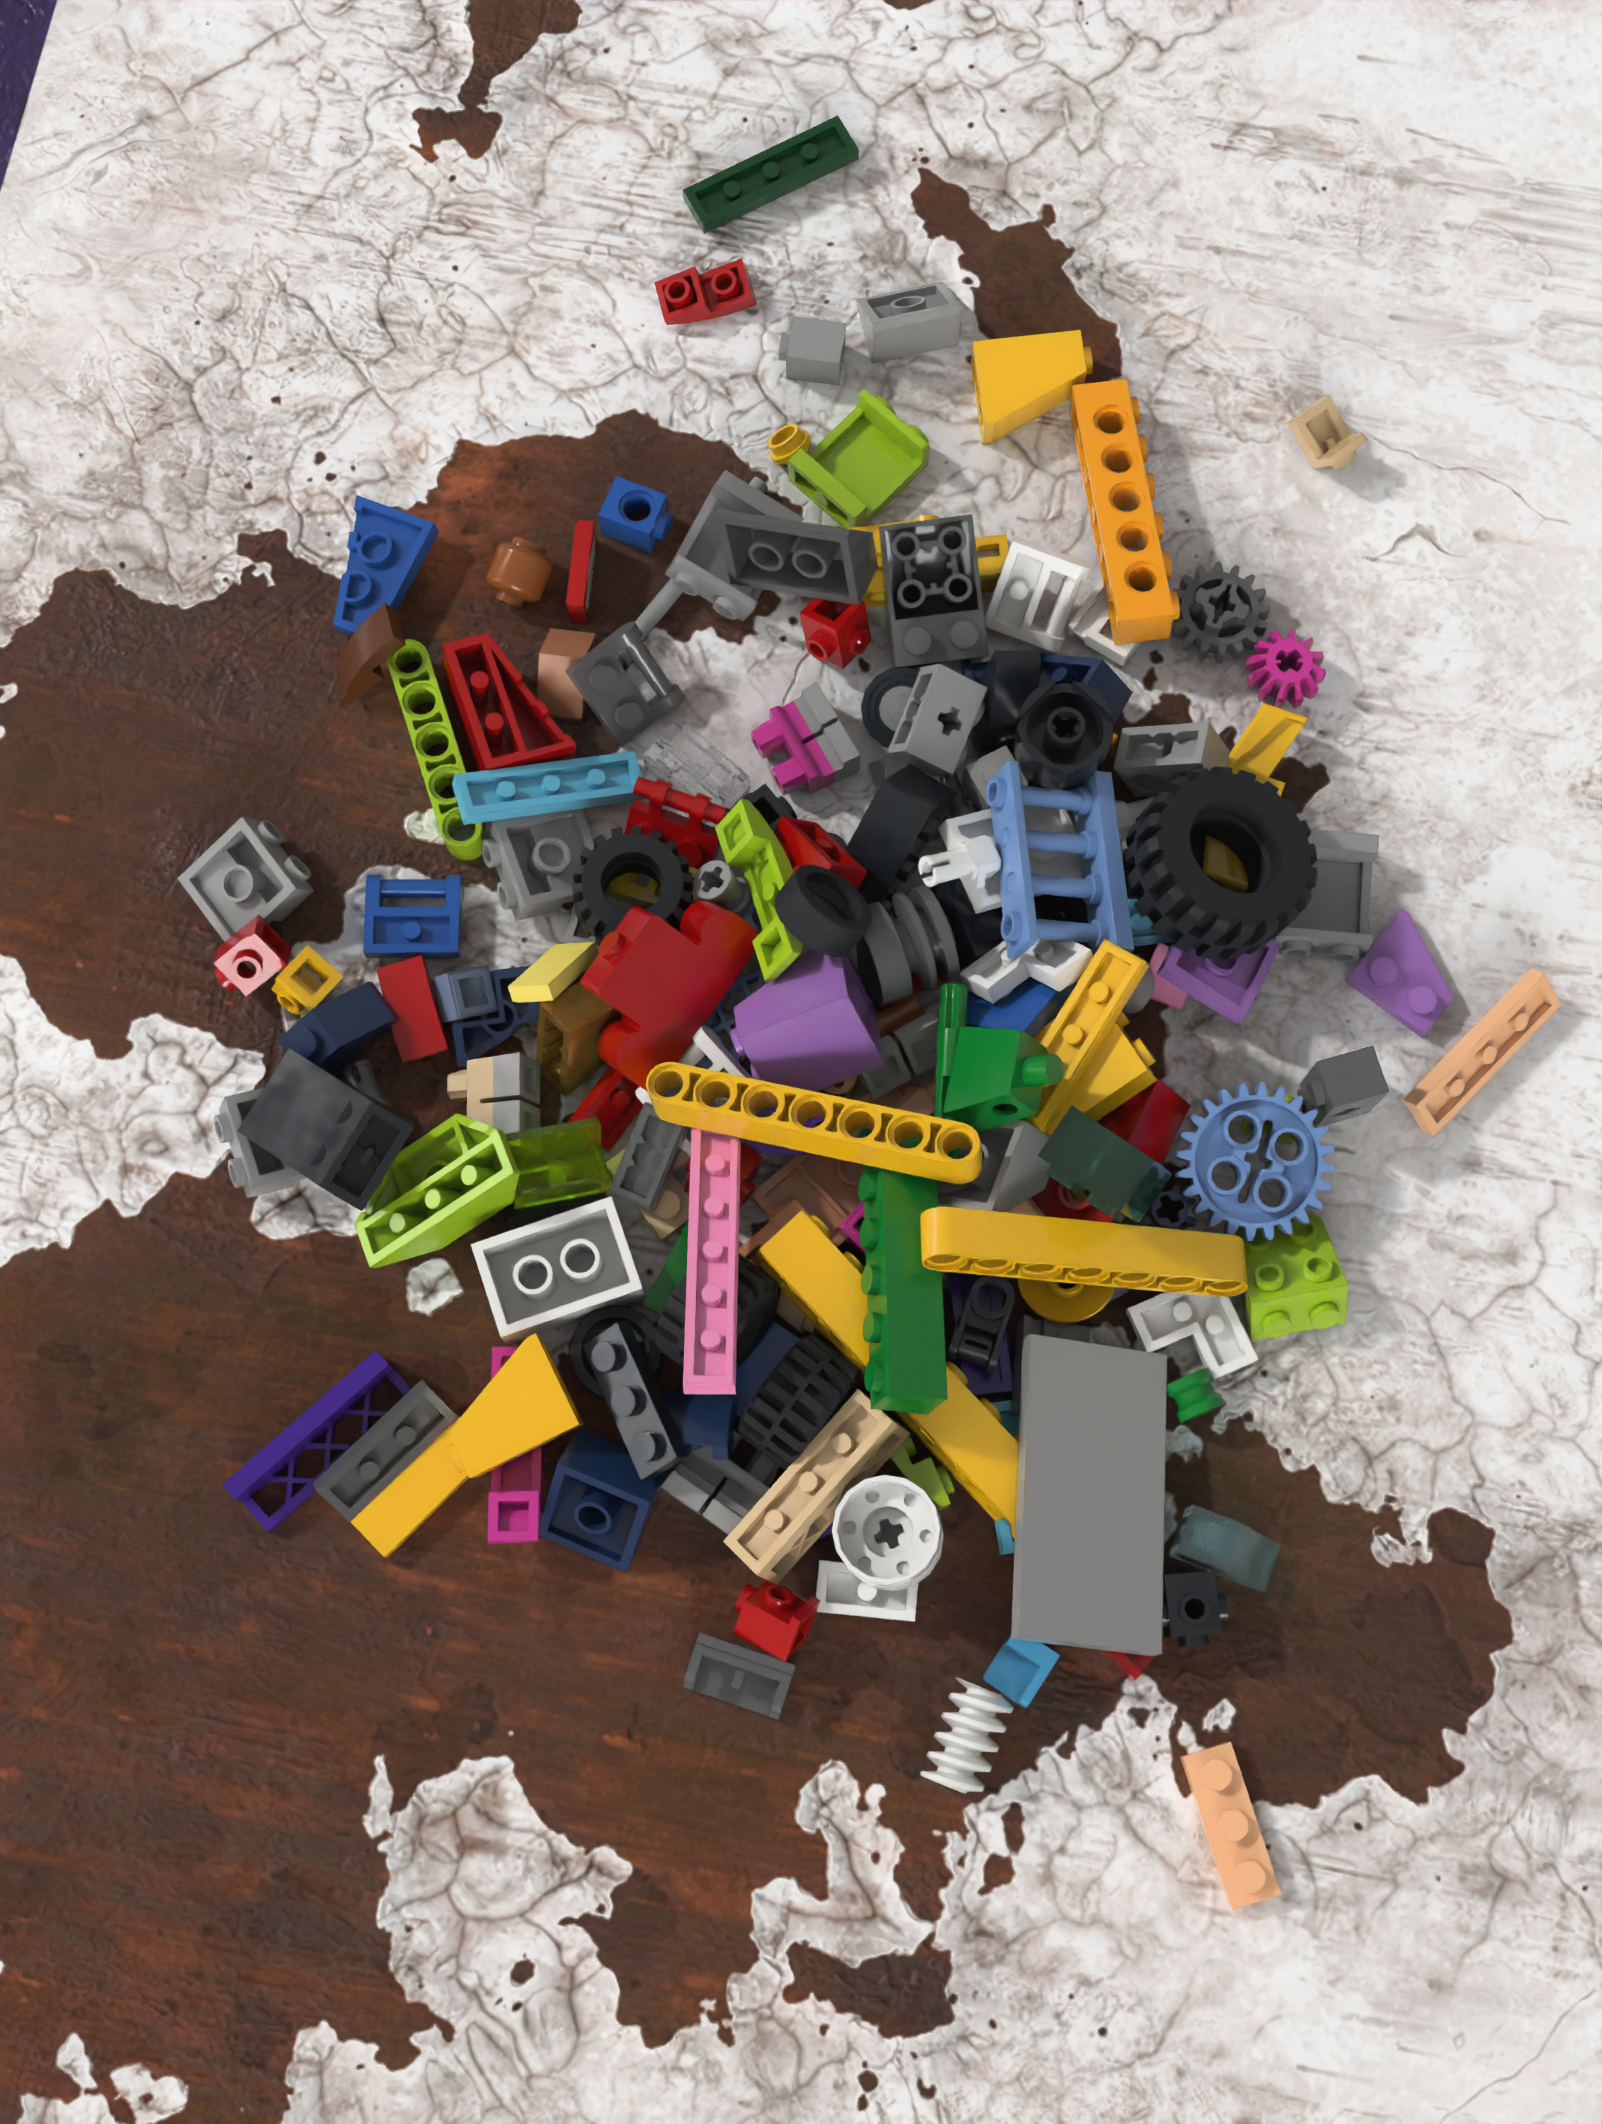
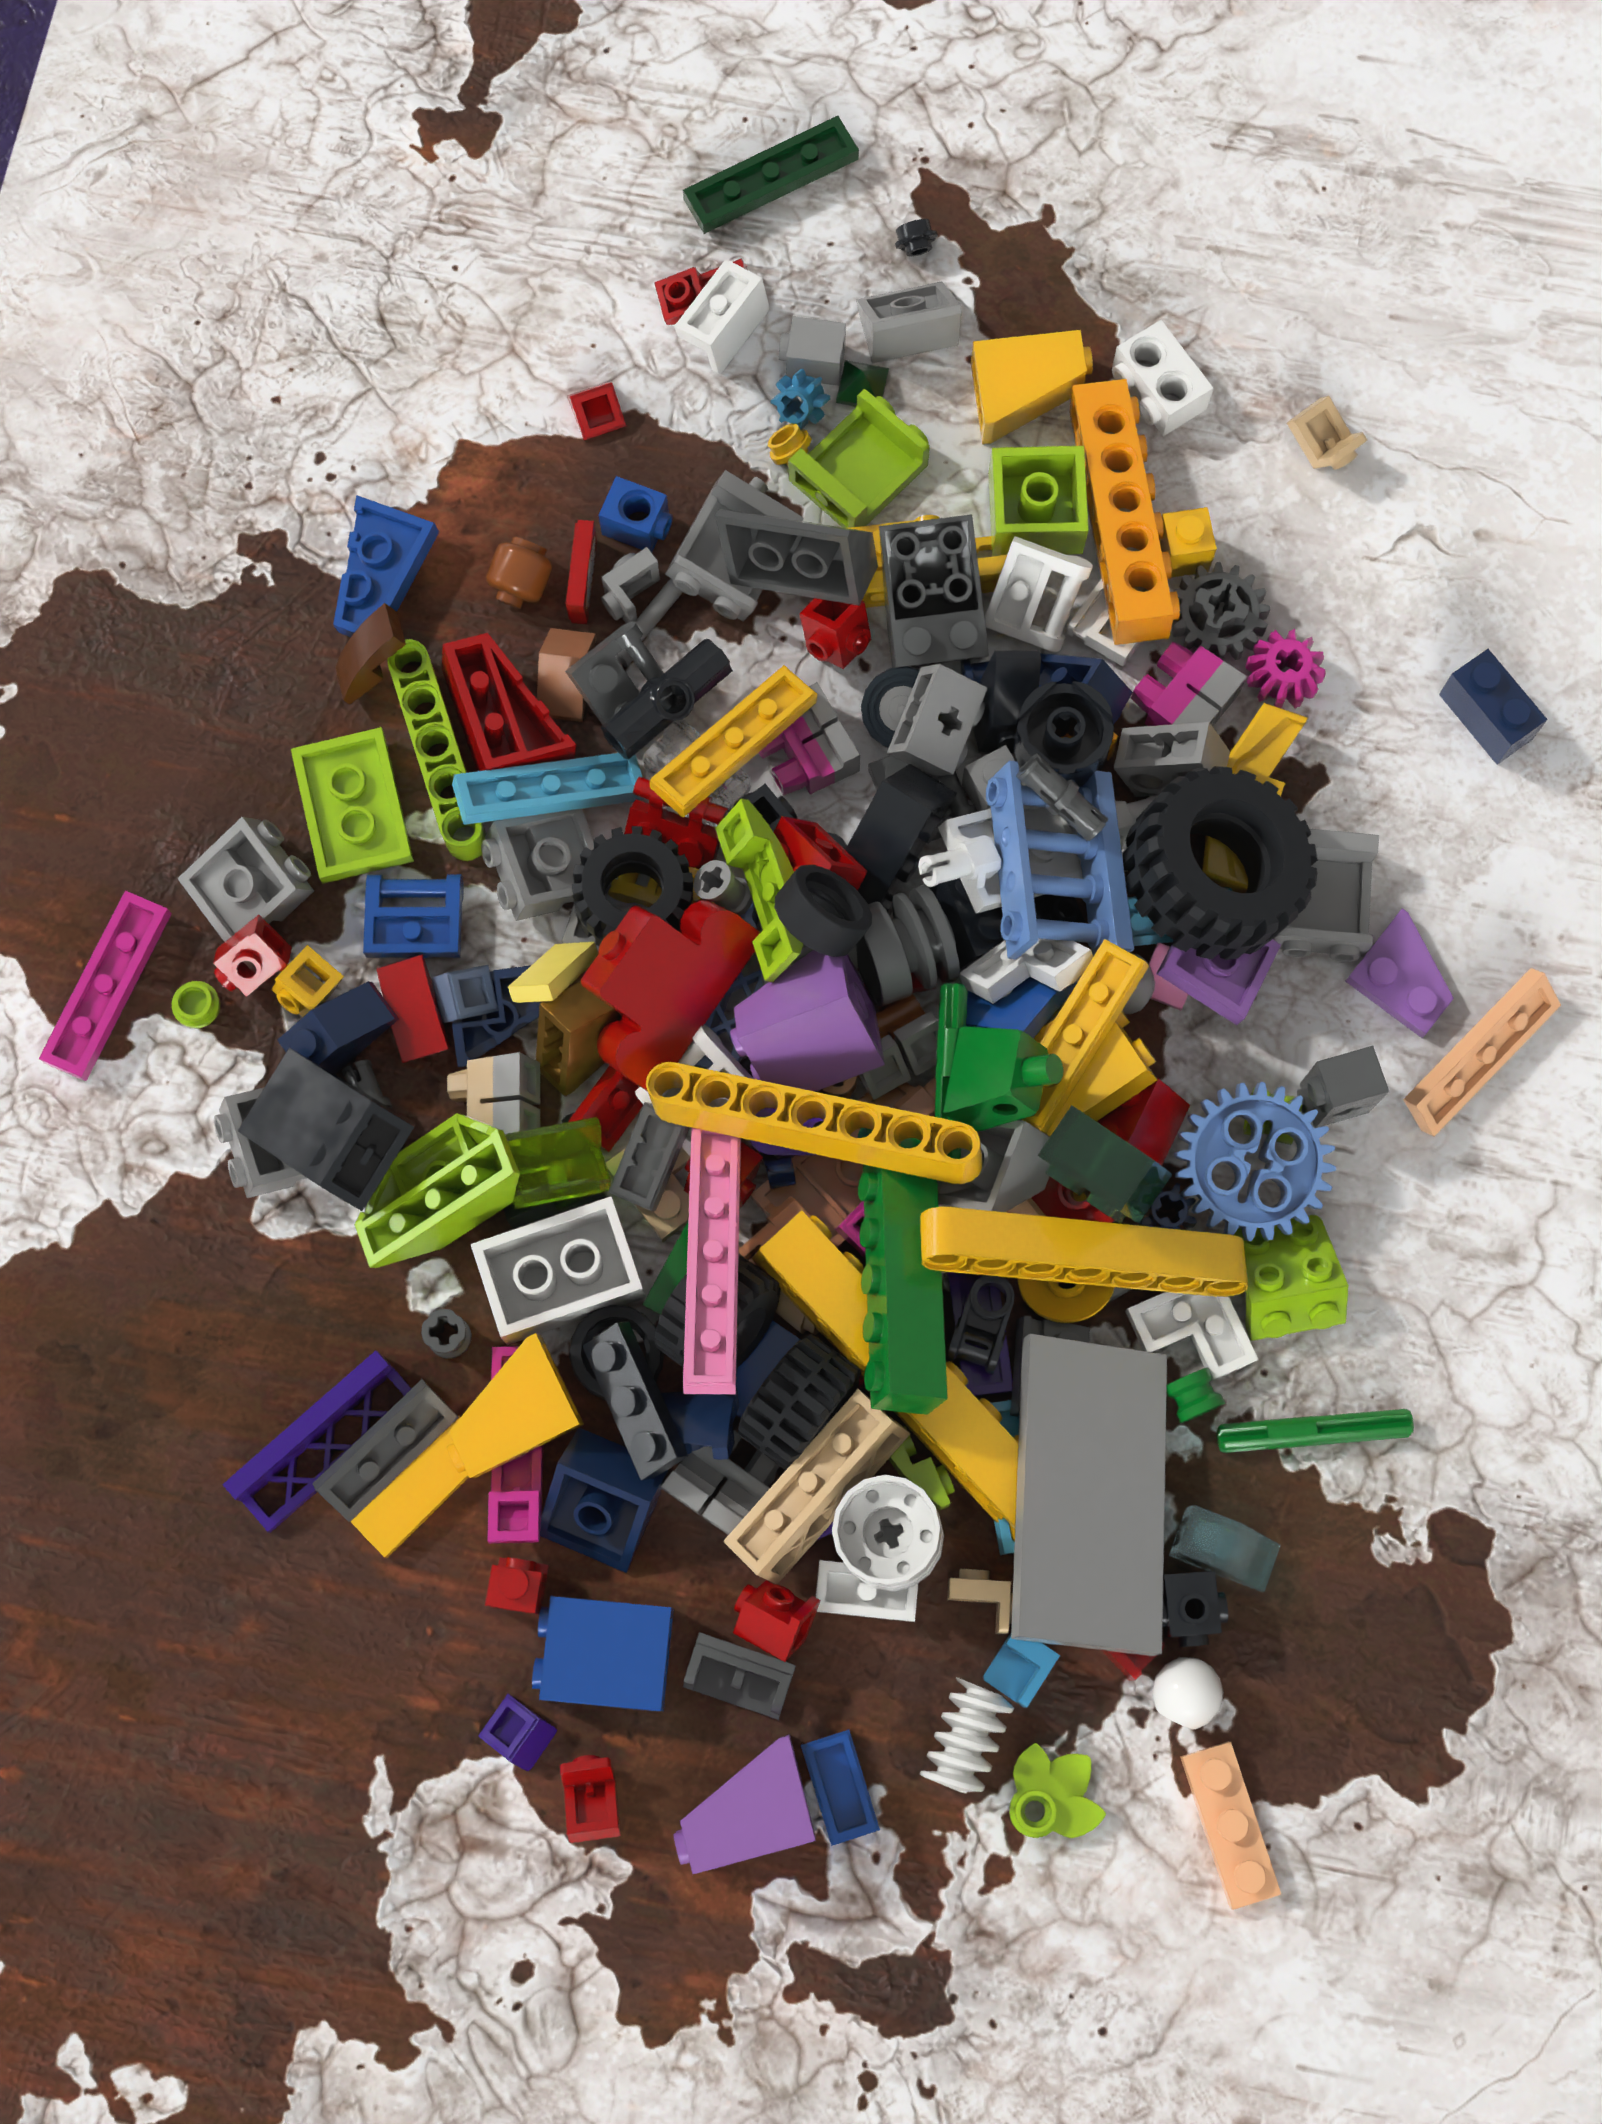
(105, 986): none -> dark pink plate
(196, 1004): none -> lime plate
(352, 805): none -> lime plate
(435, 1325): none -> dark grey bush
(517, 1585): none -> red brick
(517, 1733): none -> dark purple slope
(590, 1799): none -> red bracket
(597, 410): none -> red slope
(604, 1653): none -> blue brick
(628, 579): none -> light grey bracket
(644, 715): none -> black piece
(724, 314): none -> white panel
(733, 741): none -> yellow tile
(750, 1814): none -> medium lavender slope
(779, 1171): none -> dark blue hand
(810, 392): none -> dark azure gear
(840, 1787): none -> blue tile
(860, 376): none -> dark green slope
(915, 237): none -> black plate
(976, 1587): none -> tan bracket
(1038, 498): none -> lime brick
(1059, 1789): none -> lime plate
(1062, 797): none -> dark grey pin
(1171, 374): none -> white brick
(1188, 540): none -> yellow brick
(1188, 1692): none -> white piece
(1199, 690): none -> dark pink hips
(1314, 1430): none -> green axle
(1492, 706): none -> dark blue brick

